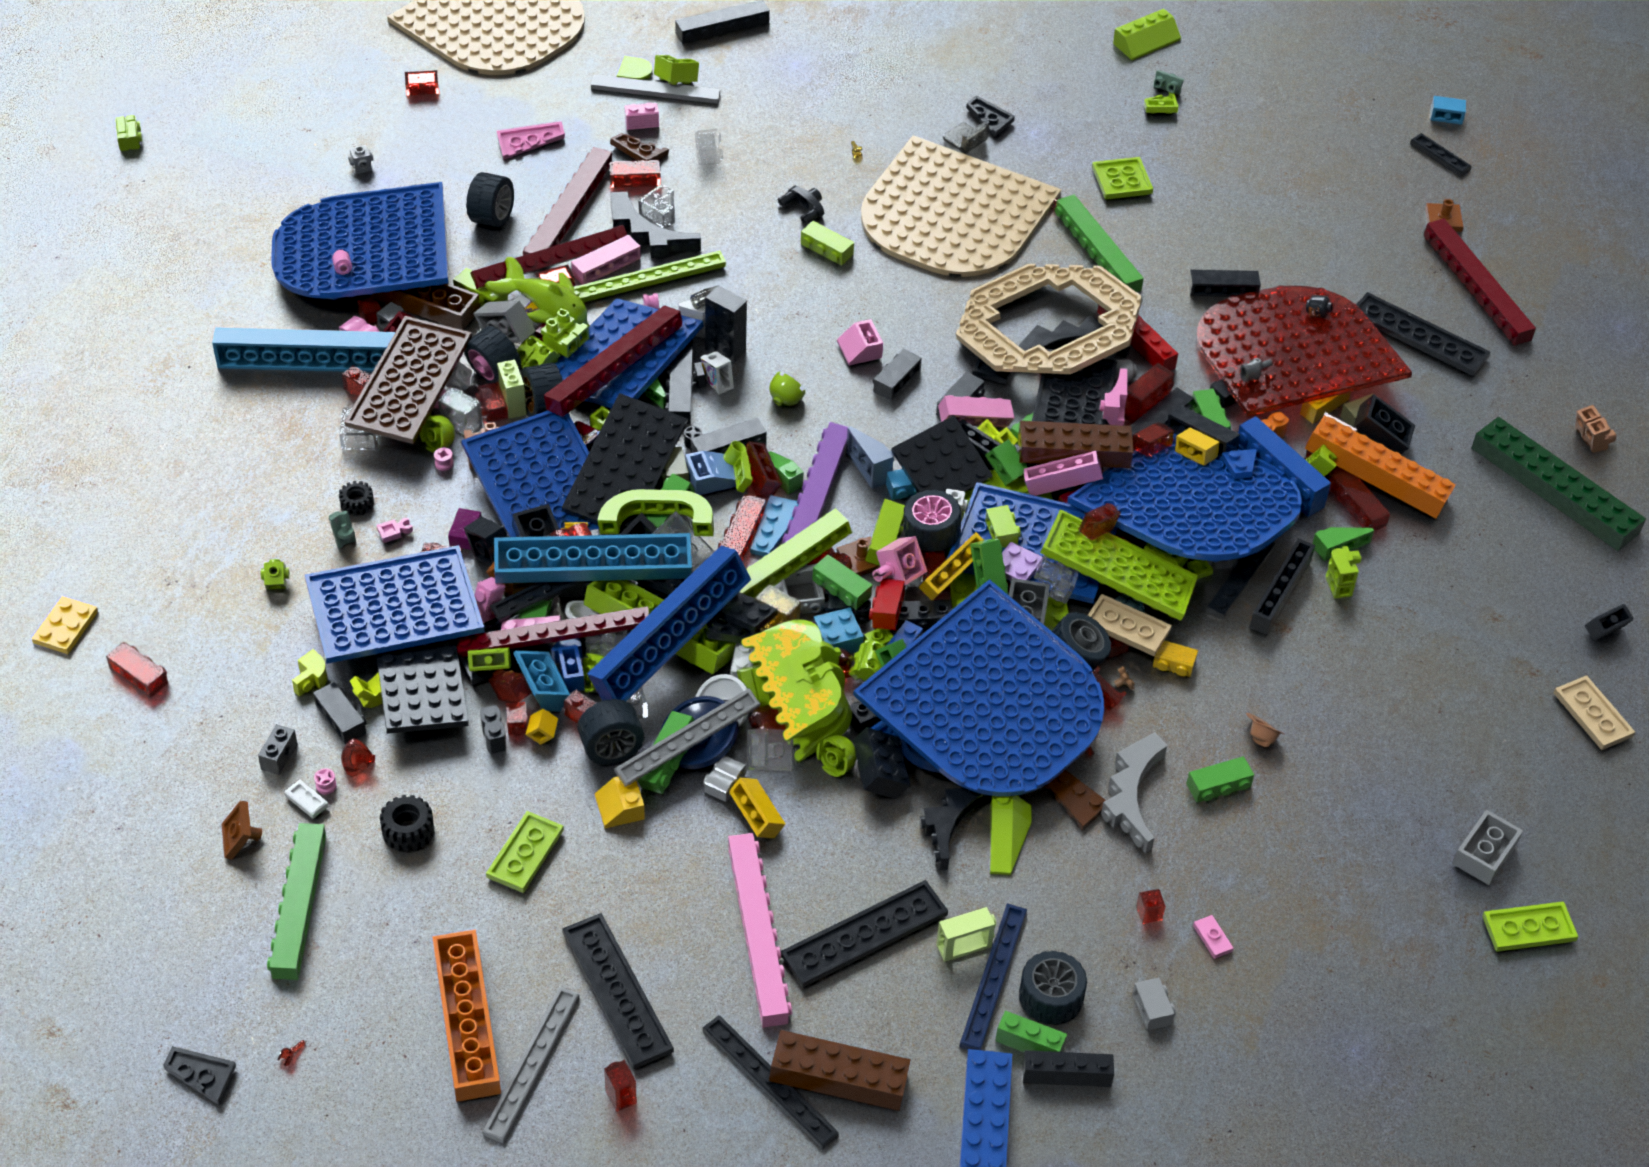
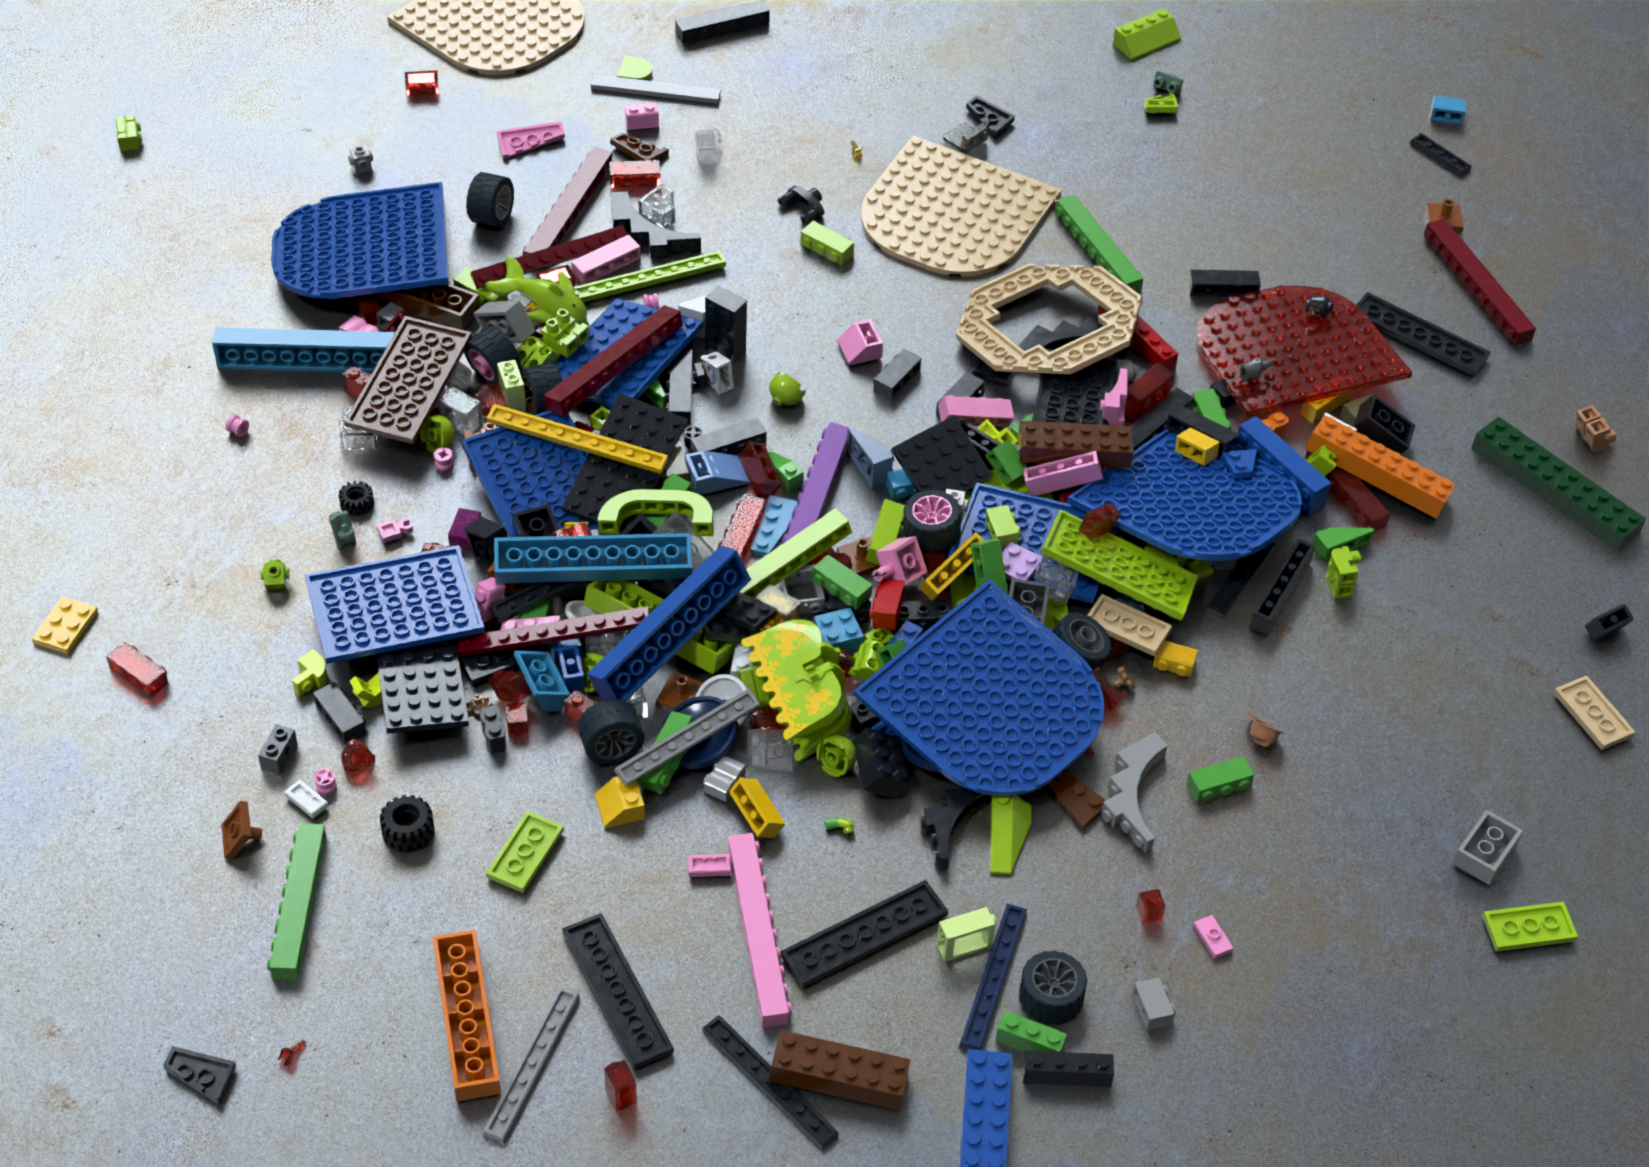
(237, 425): none -> bright pink wheel
(342, 262): bright pink brick -> none
(477, 703): none -> medium nougat plant
(489, 659): lime brick -> none
(541, 726): yellow brick -> none
(577, 438): none -> yellow plate
(675, 69): lime brick -> none
(677, 690): none -> dark orange tile
(699, 295): clear smoke hinge -> none
(709, 865): none -> bright pink plate
(737, 456): lime plate -> none
(838, 822): none -> arm
(1122, 178): lime plate -> none
(1153, 439): clear red brick -> none

